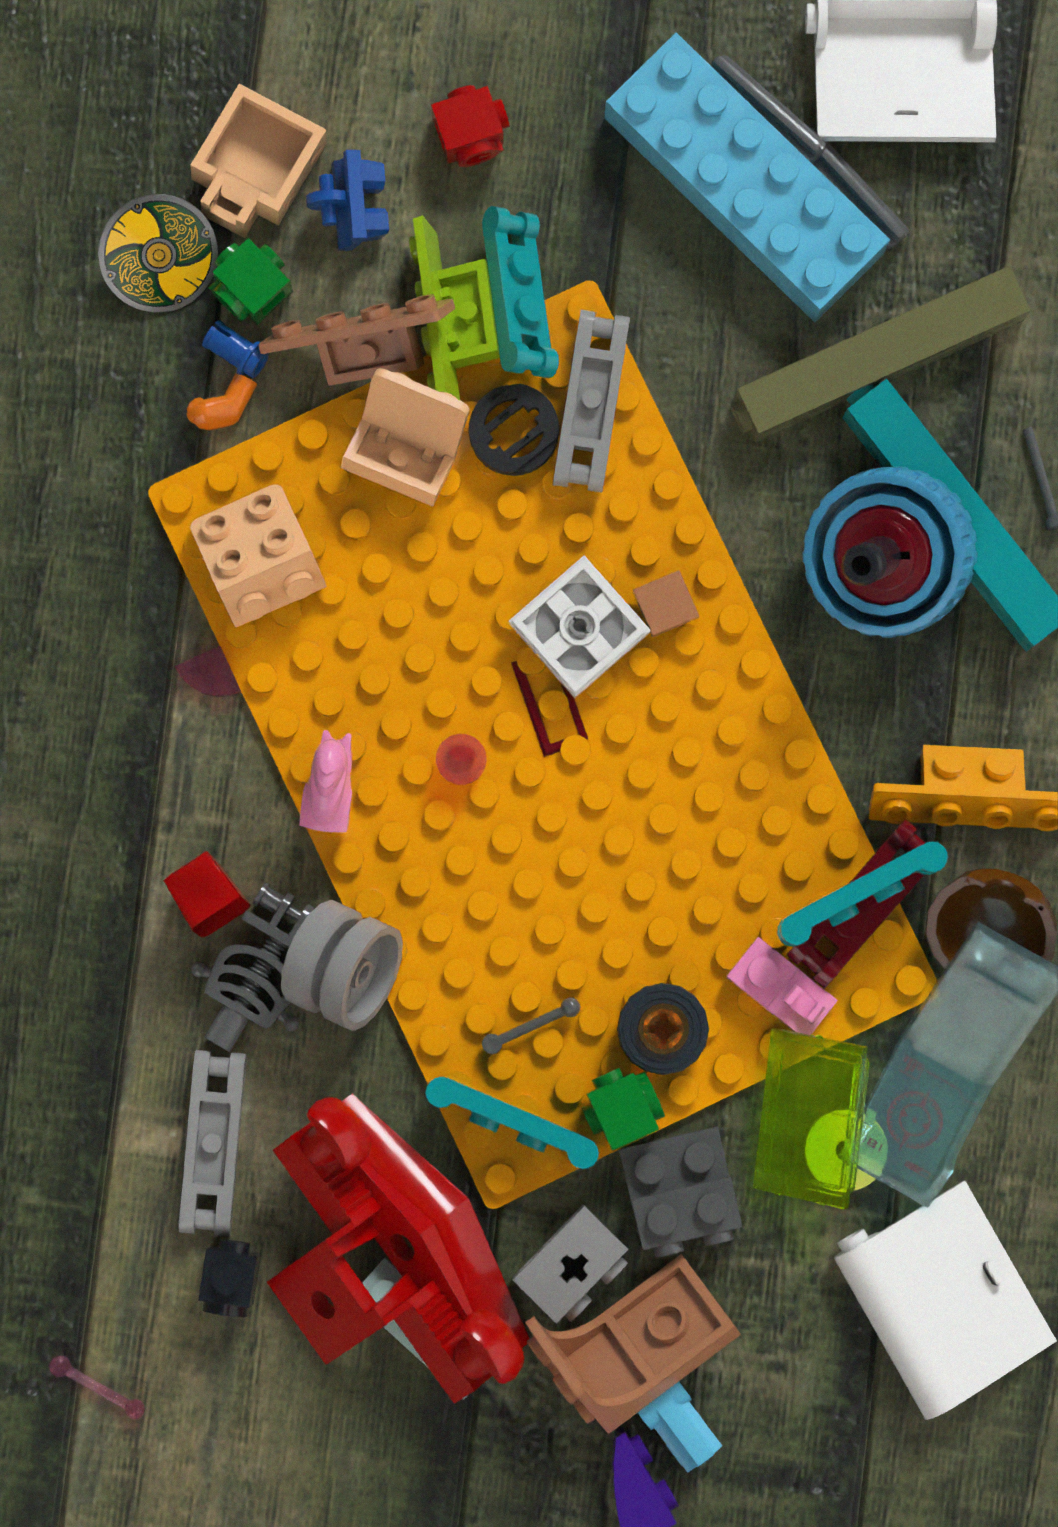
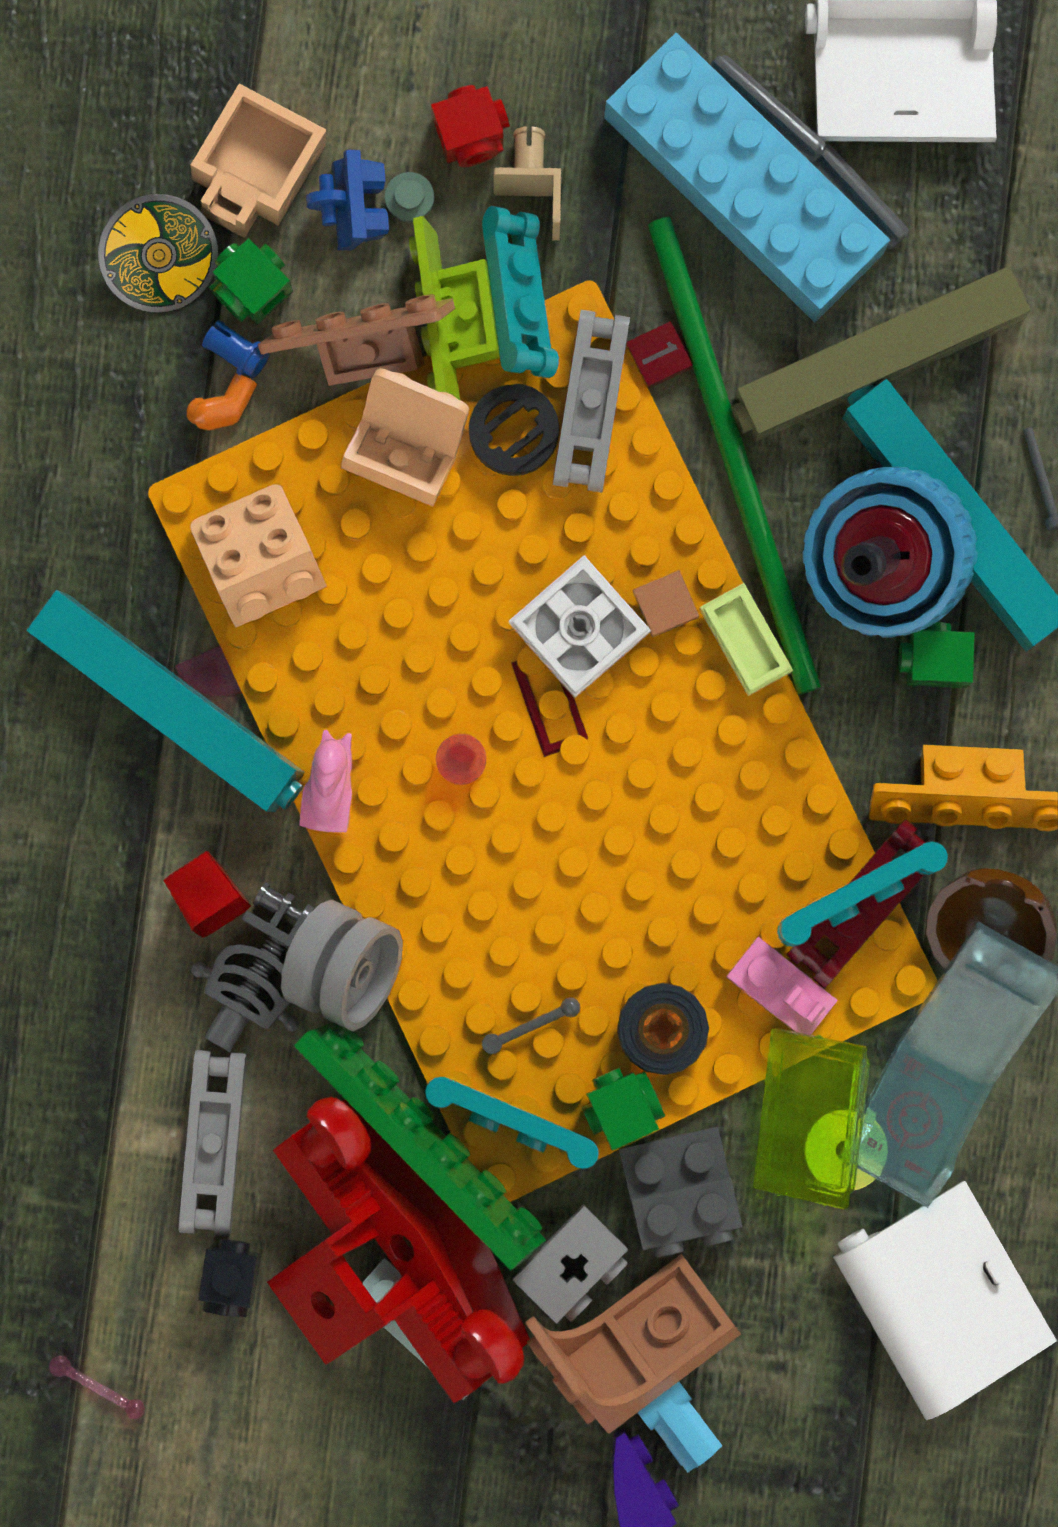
(167, 702): none -> teal brick
(409, 196): none -> sand green plate
(410, 1131): none -> green plate
(529, 174): none -> tan bracket
(659, 355): none -> dark red tile
(734, 455): none -> green piece
(746, 639): none -> yellowish green tile
(938, 657): none -> green brick

